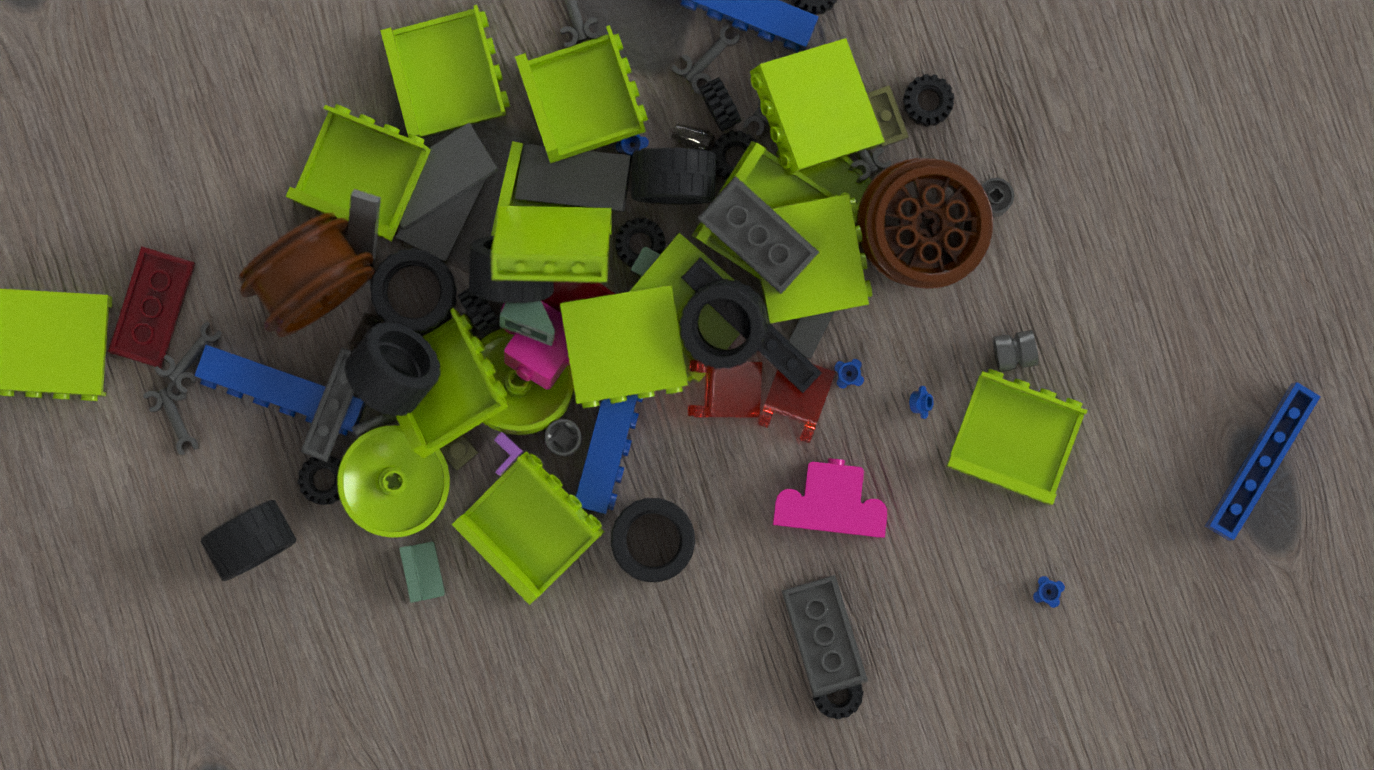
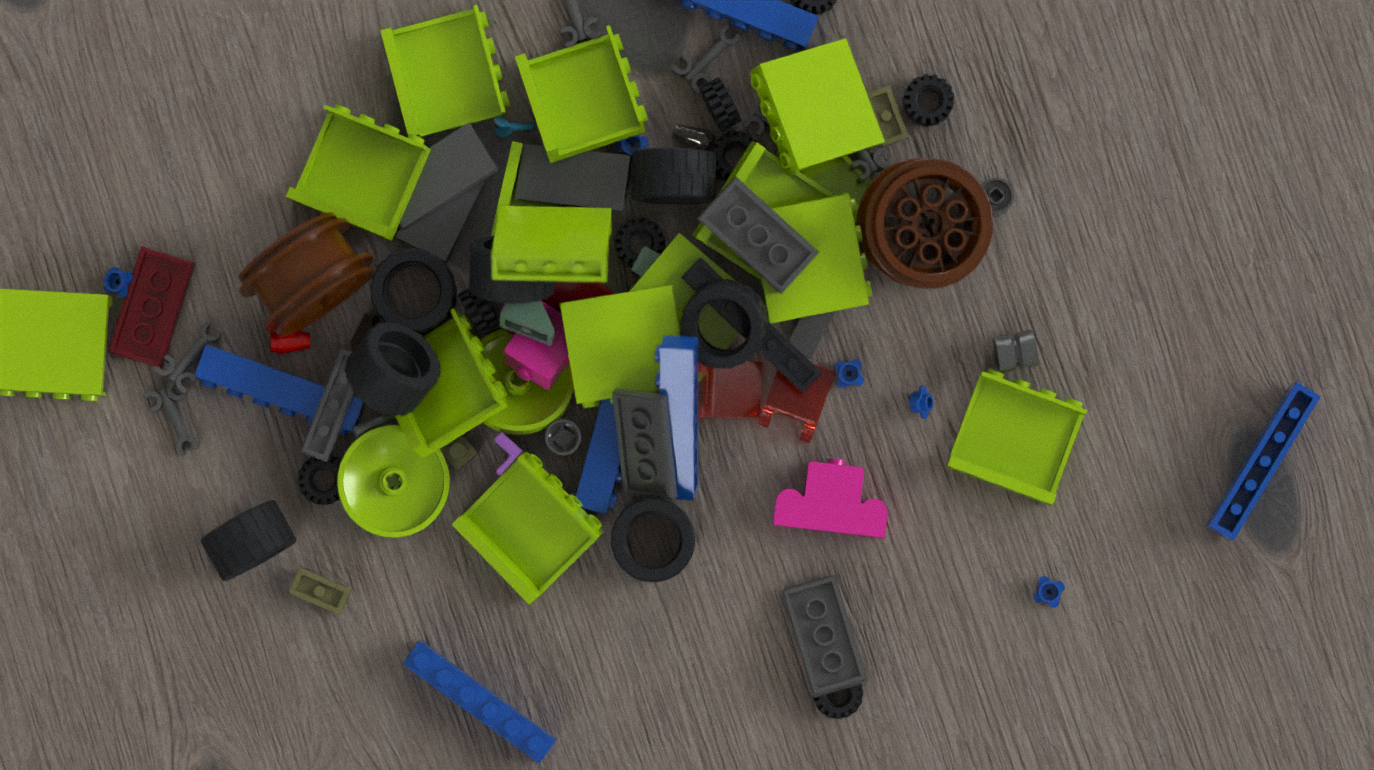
(111, 279): none -> blue plate
(288, 344): none -> red cone
(320, 591): none -> olive plate
(363, 224): dark grey tile -> none
(422, 571): sand green panel -> none
(479, 701): none -> blue brick
(506, 128): none -> dark azure hand
(644, 444): none -> dark grey tile
(680, 383): none -> brick

